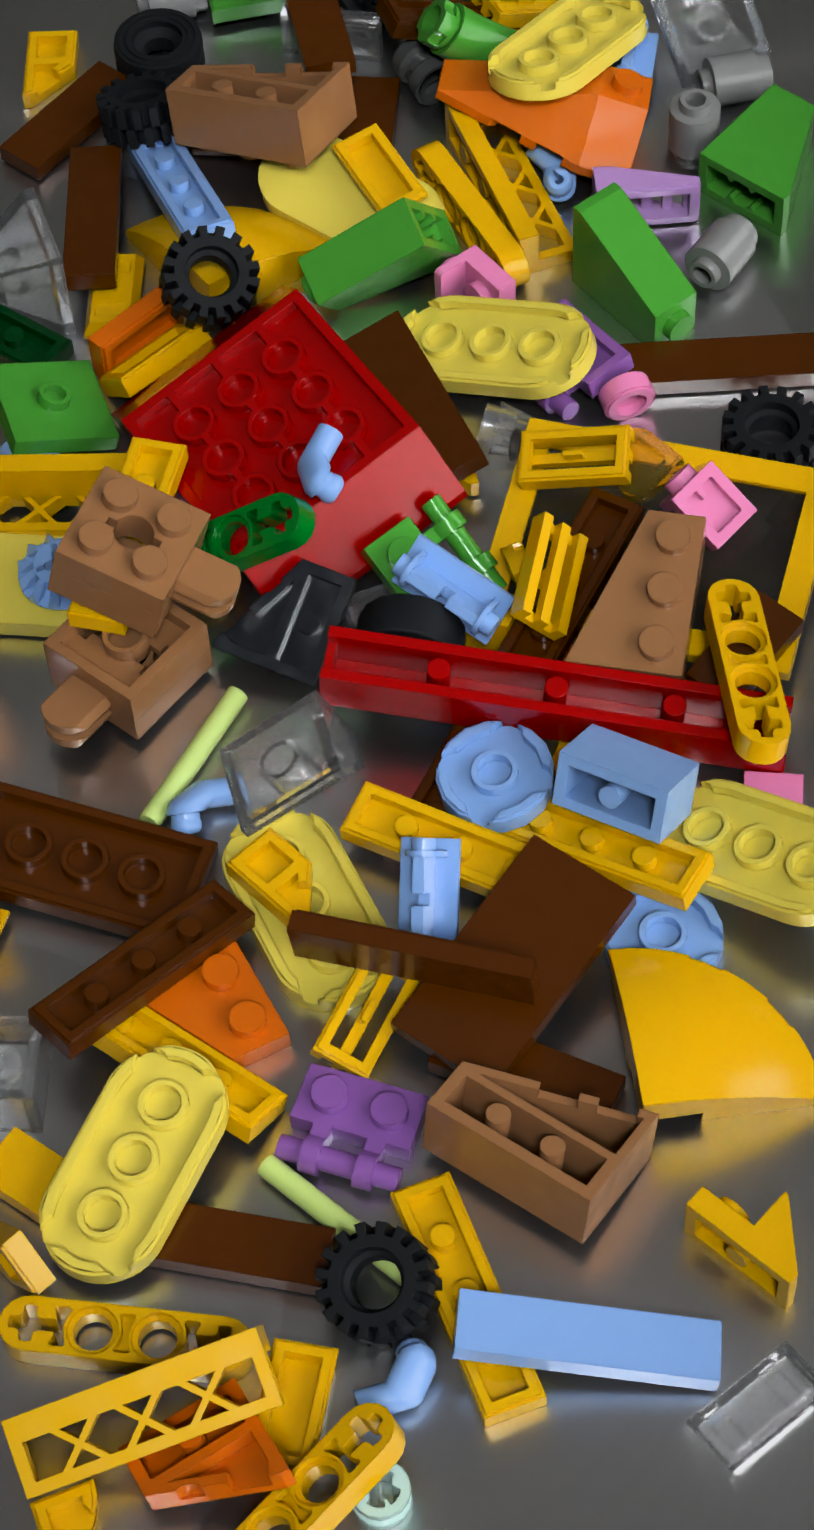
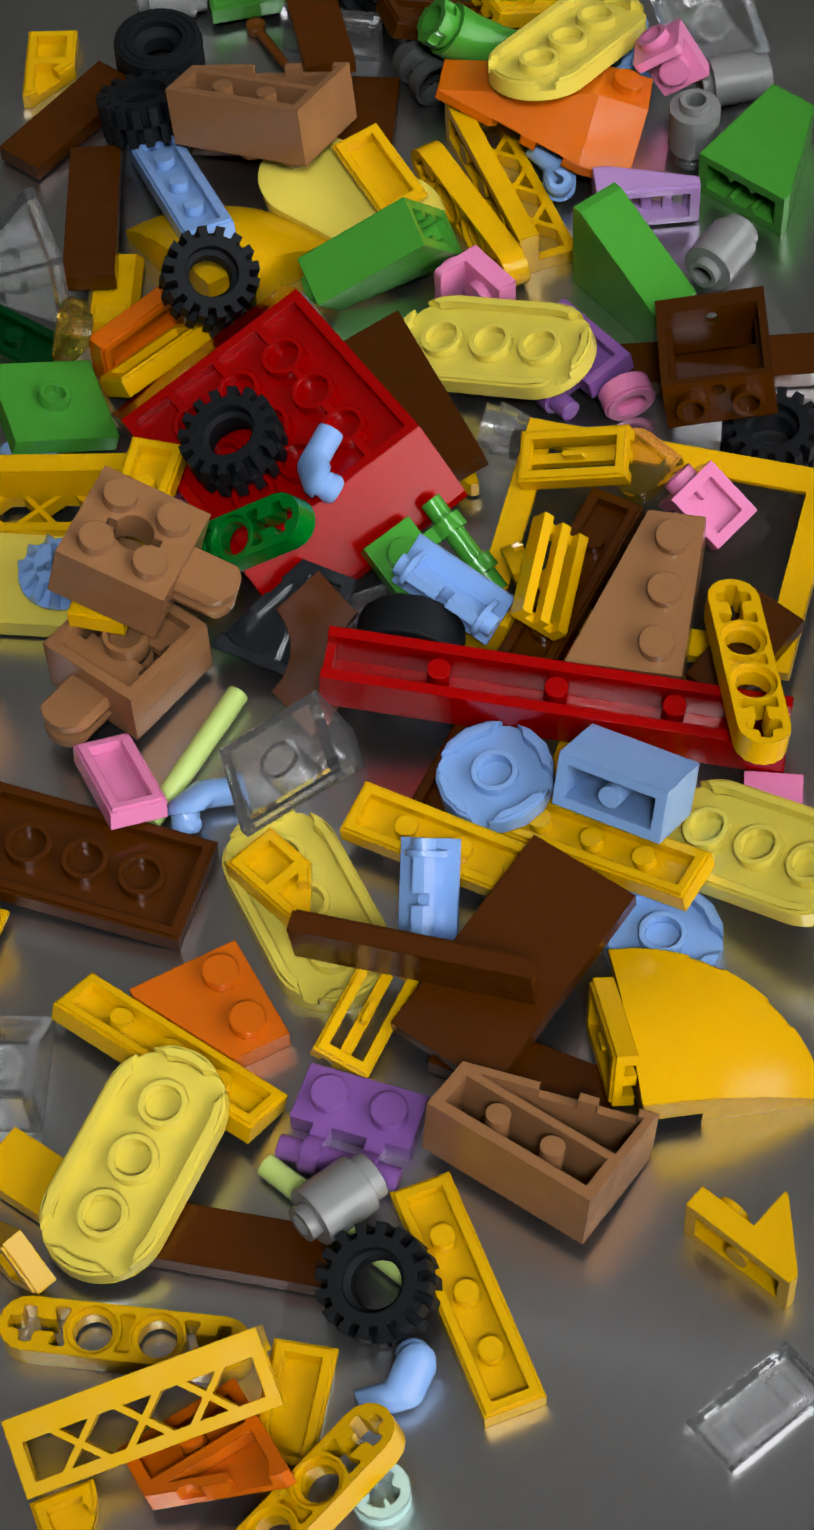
(72, 329): none -> clear yellow tile
(120, 781): none -> bright pink tile
(141, 969): reddish brown tile -> none
(219, 419): none -> black tyre
(256, 28): none -> dark orange hinge
(308, 620): none -> reddish brown tile
(337, 1198): none -> light grey brick
(587, 1339): light blue tile -> none
(611, 1041): none -> yellow tile
(670, 57): none -> bright pink bracket
(686, 329): none -> reddish brown window

